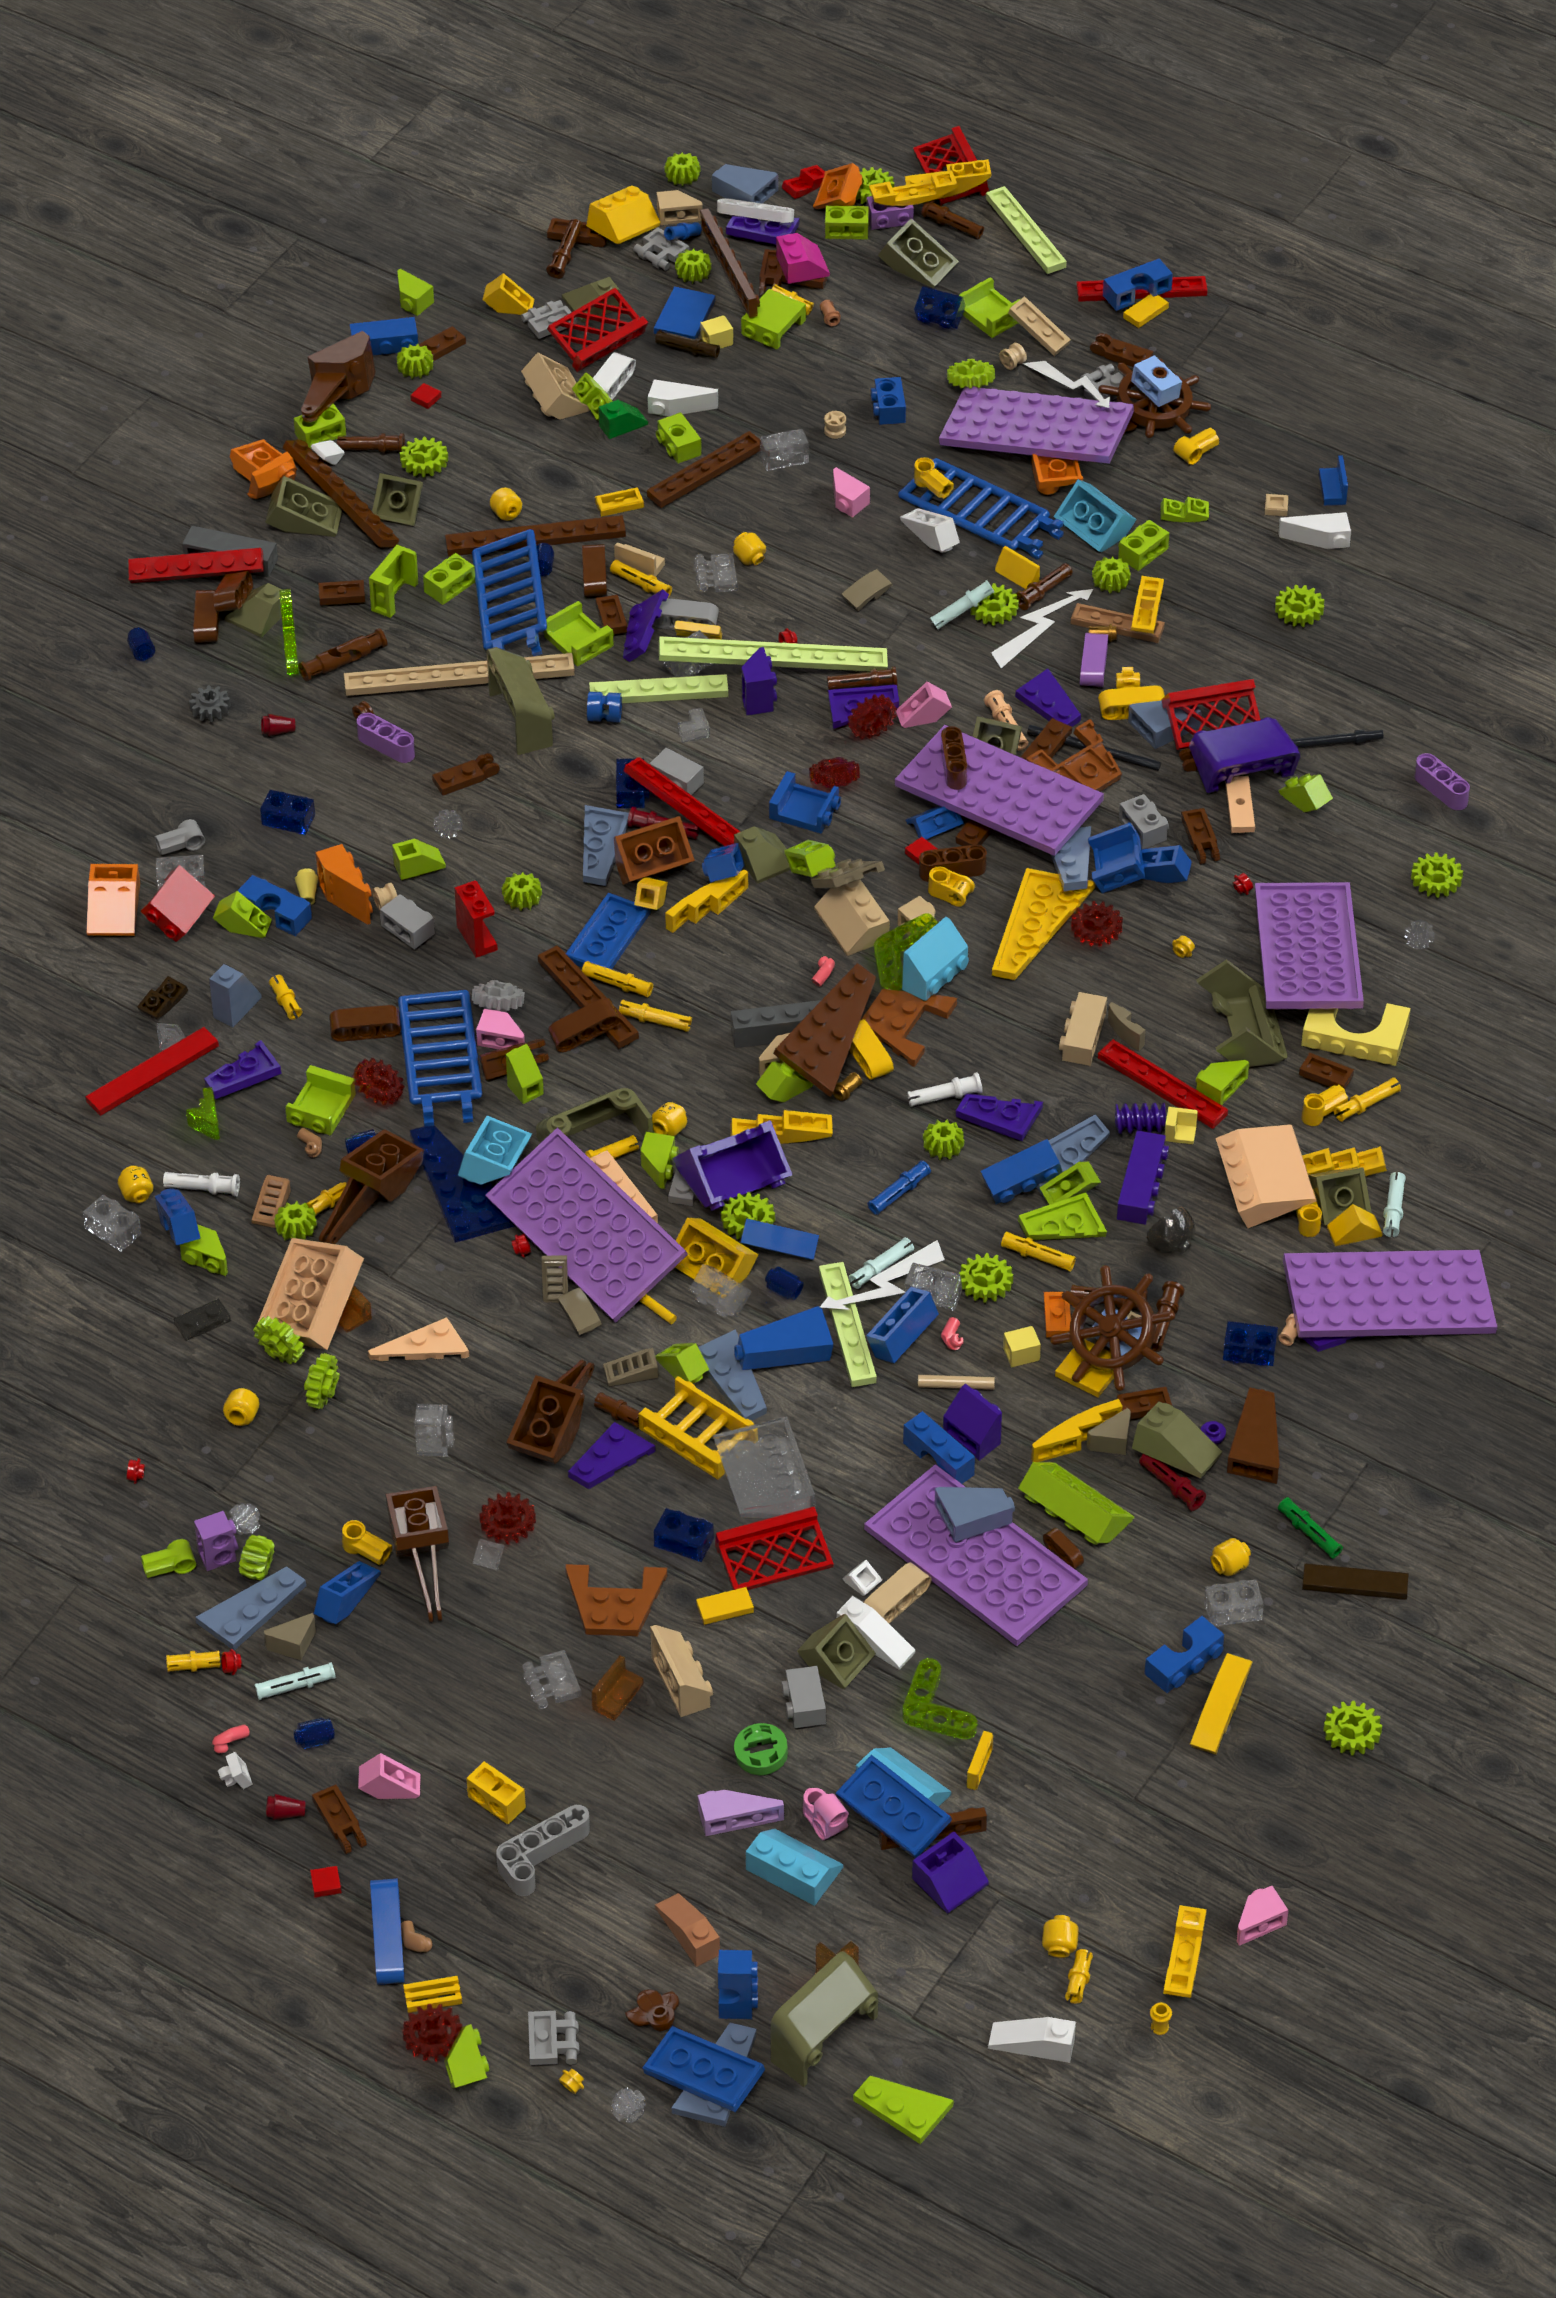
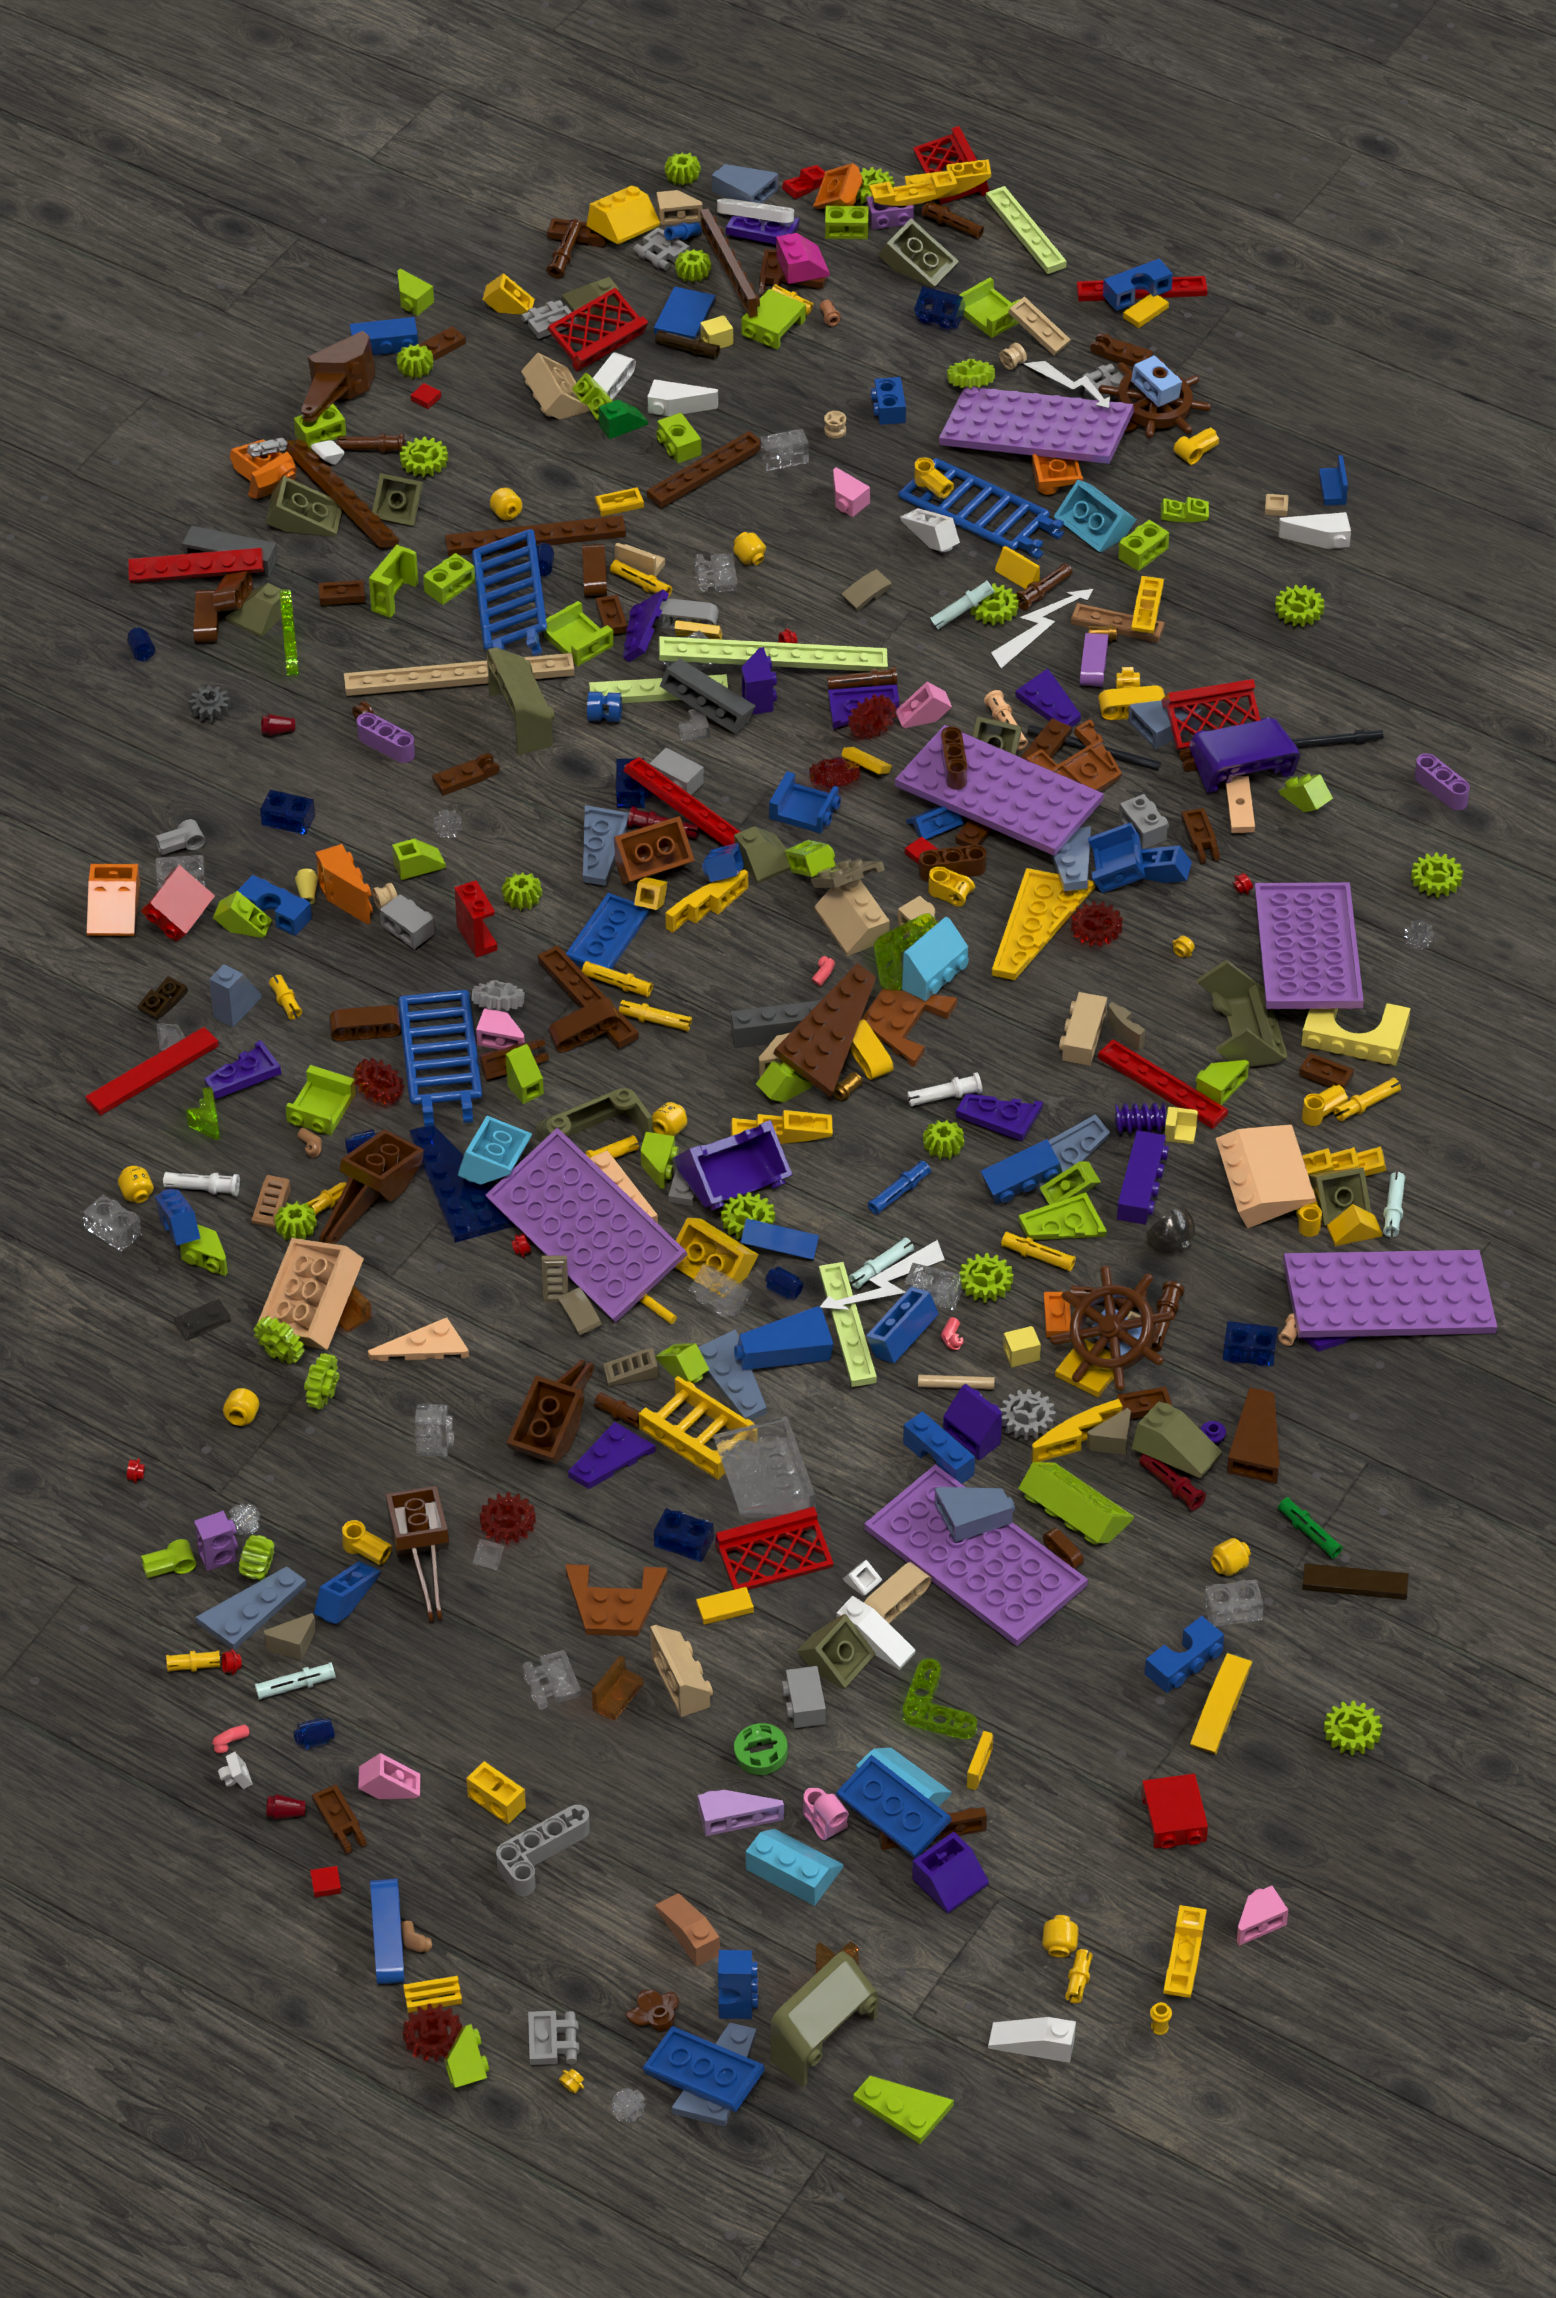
(267, 447): none -> light grey axle
(345, 653): reddish brown piece -> none
(707, 695): none -> dark grey brick
(866, 760): none -> yellow tile
(1027, 1414): none -> light grey gear
(1111, 574): lime gear -> none
(1175, 1810): none -> red panel

